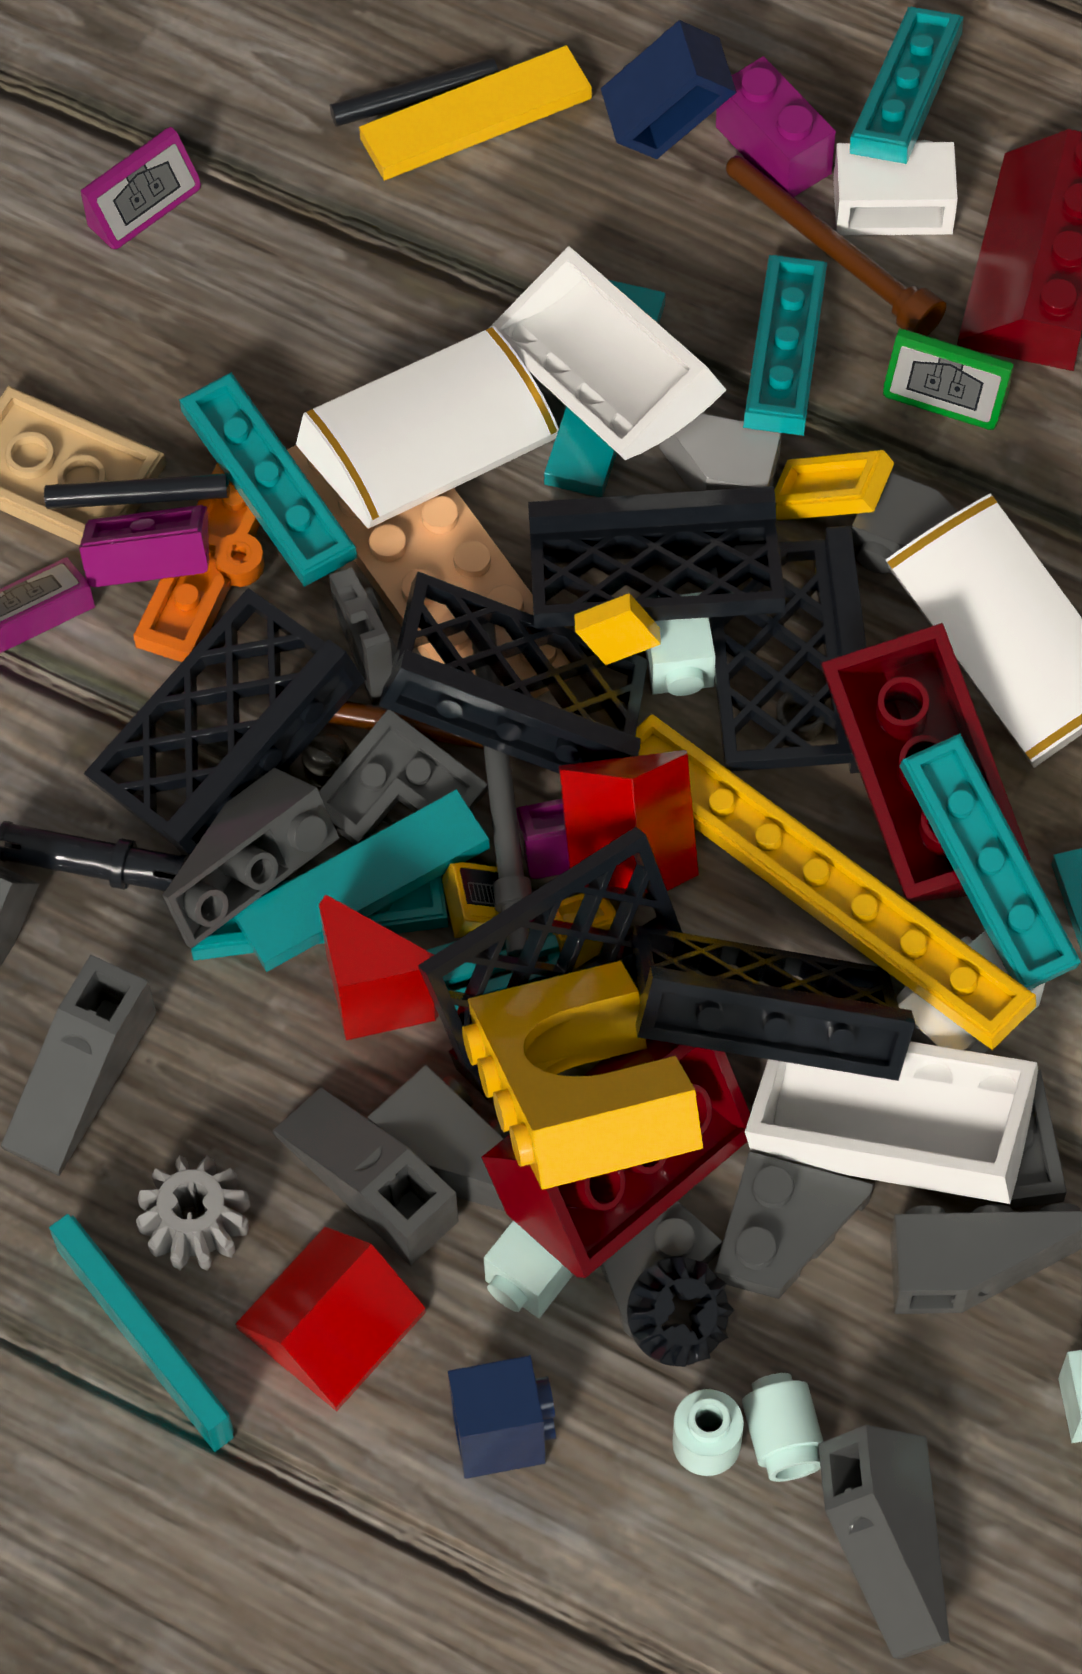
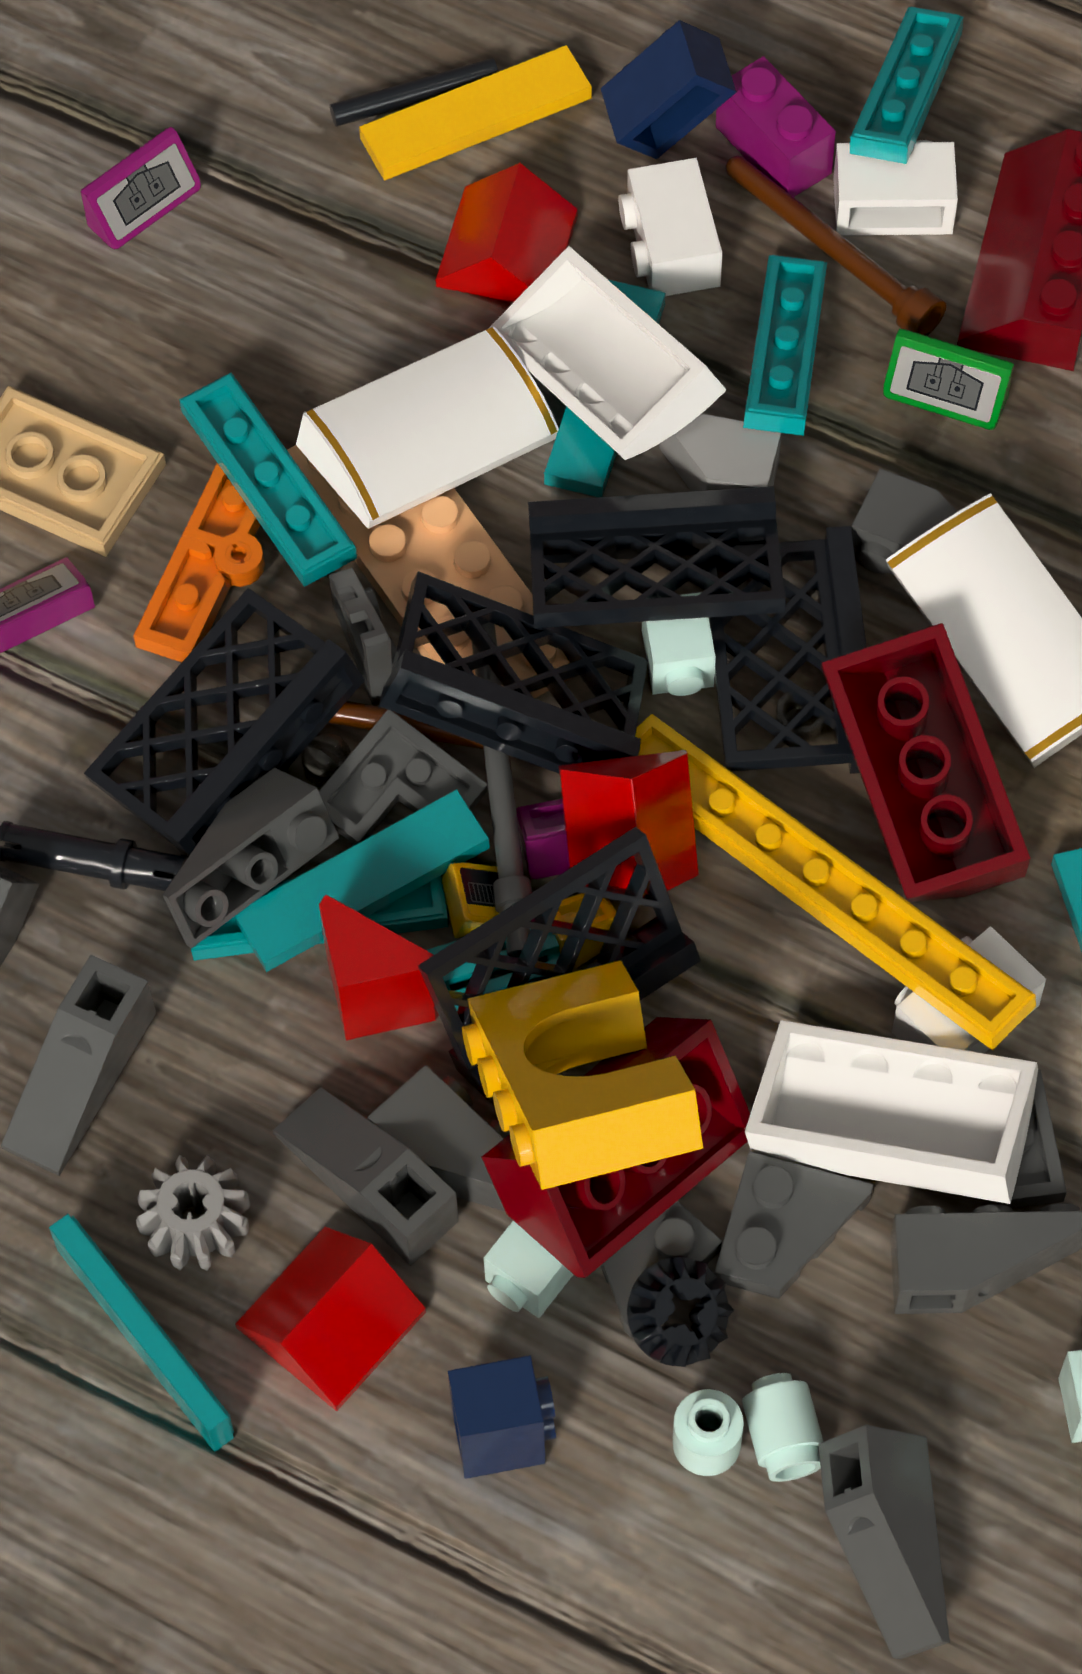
(136, 491): black bar -> none
(145, 546): magenta slope -> none
(505, 235): none -> red slope
(617, 629): yellow tile -> none
(672, 227): none -> white brick
(776, 1022): black fence -> none
(832, 485): yellow tile -> none
(989, 863): teal tile -> none

